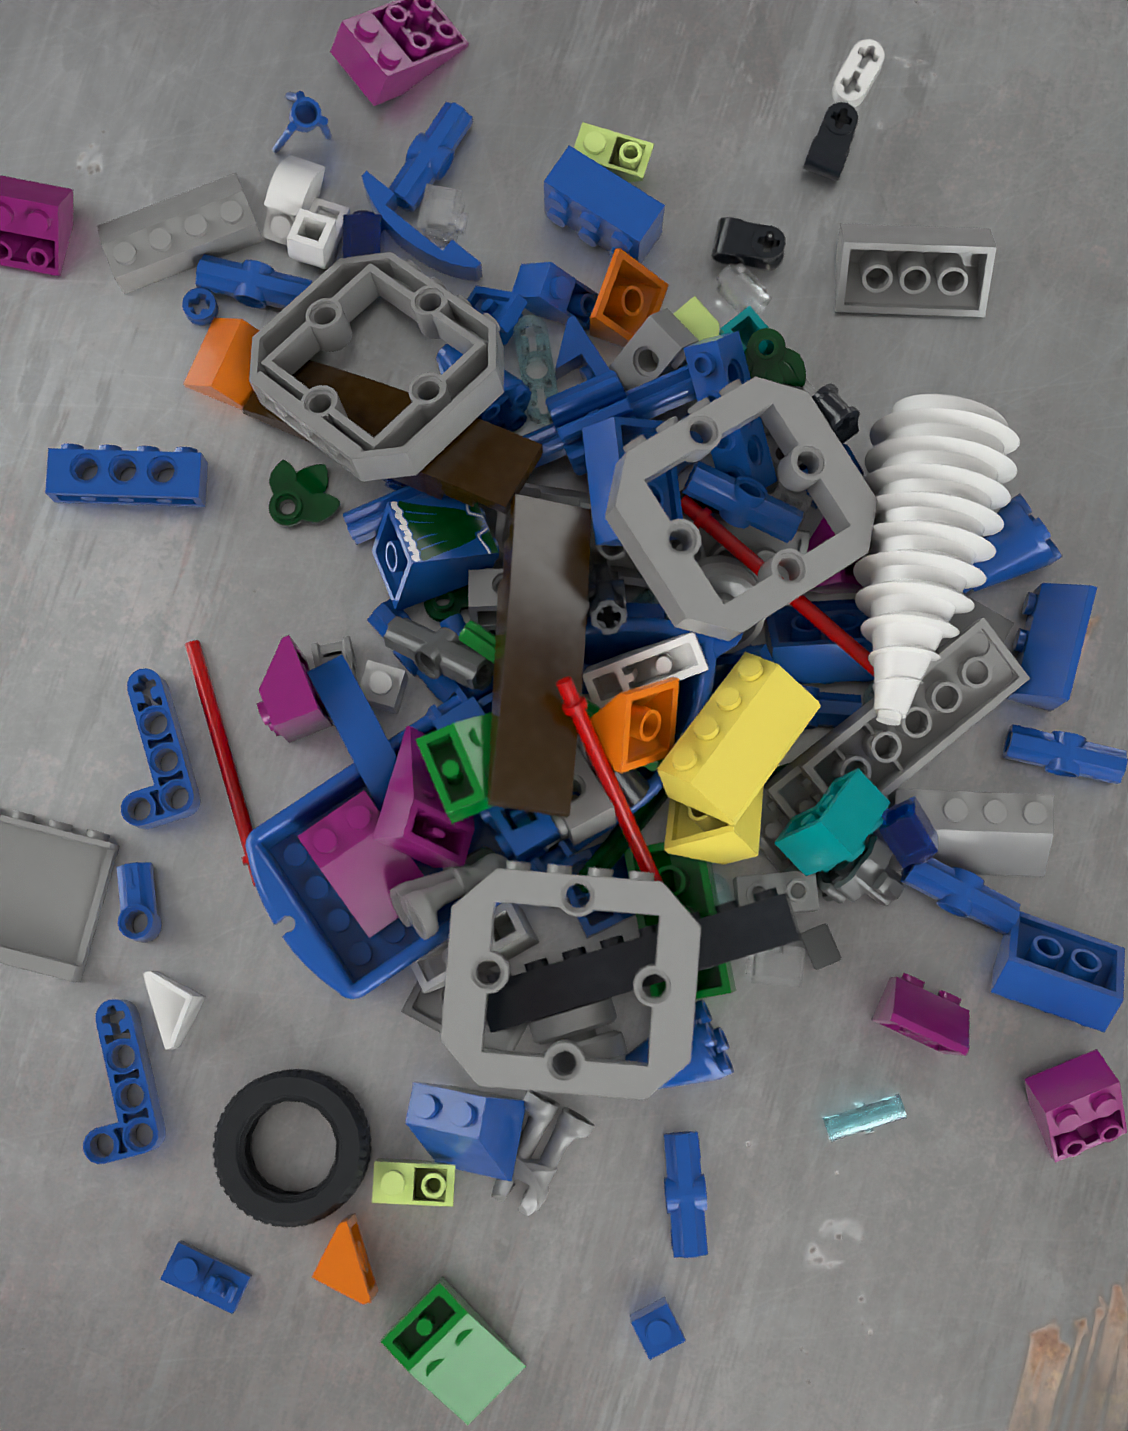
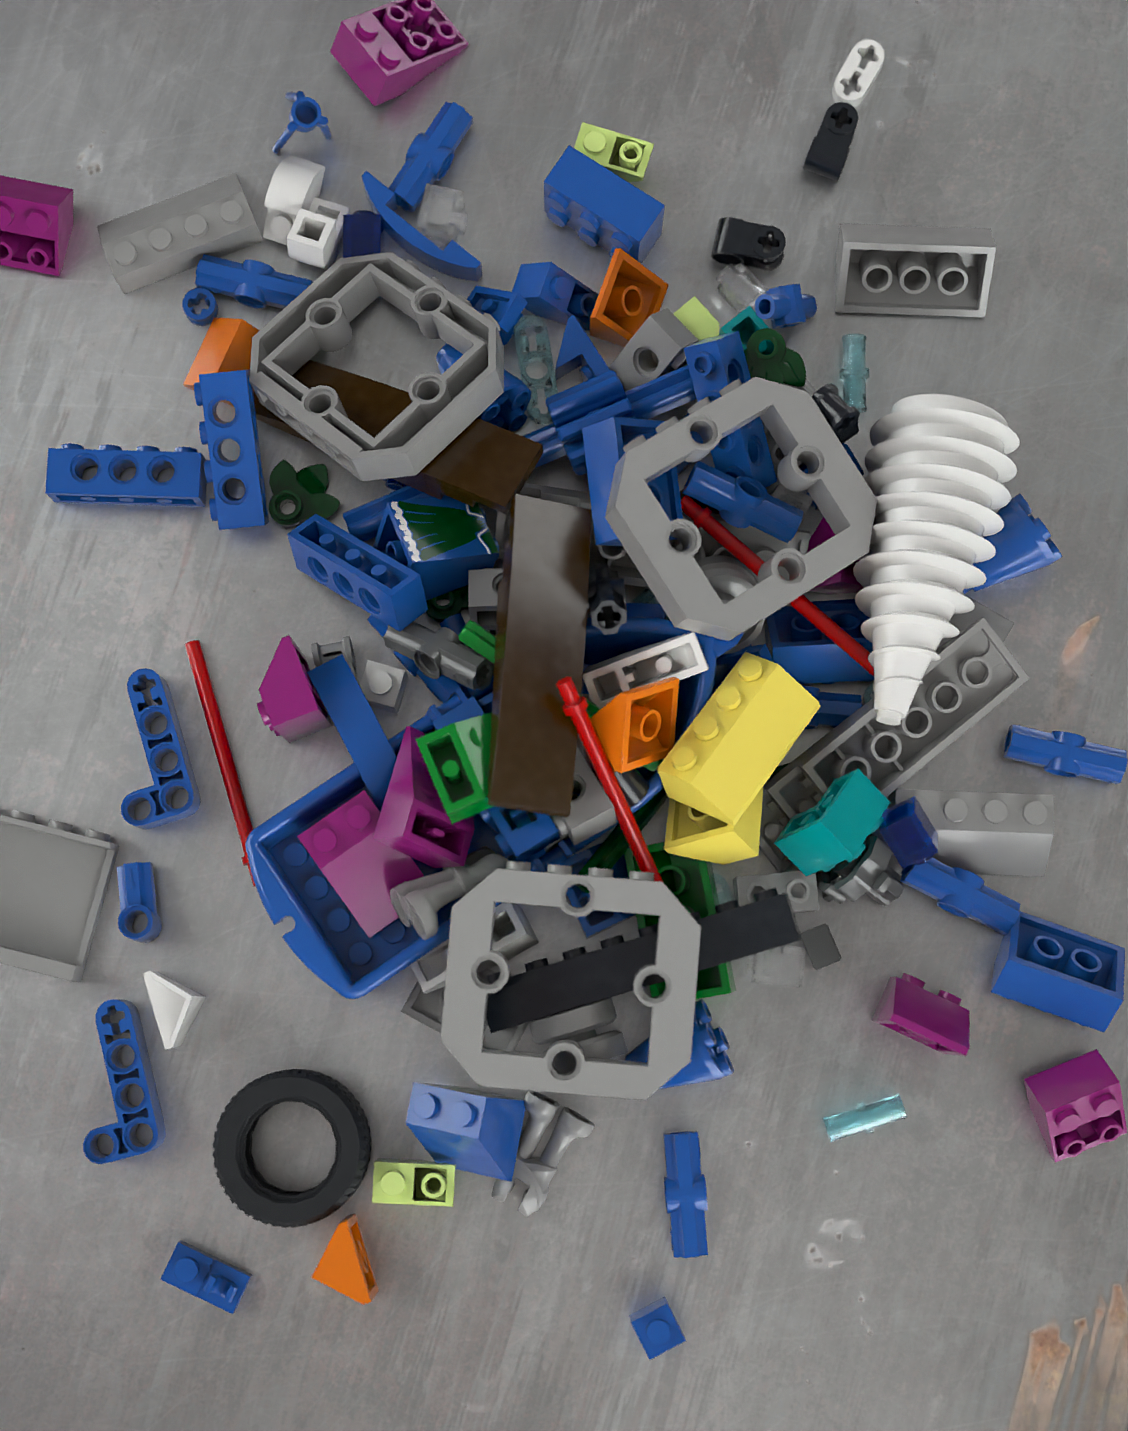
(252, 507): none -> blue brick
(358, 572): none -> blue brick
(452, 1351): slope -> none
(785, 306): none -> blue axle
(854, 371): none -> clear light blue pin
(1052, 642): blue slope -> none

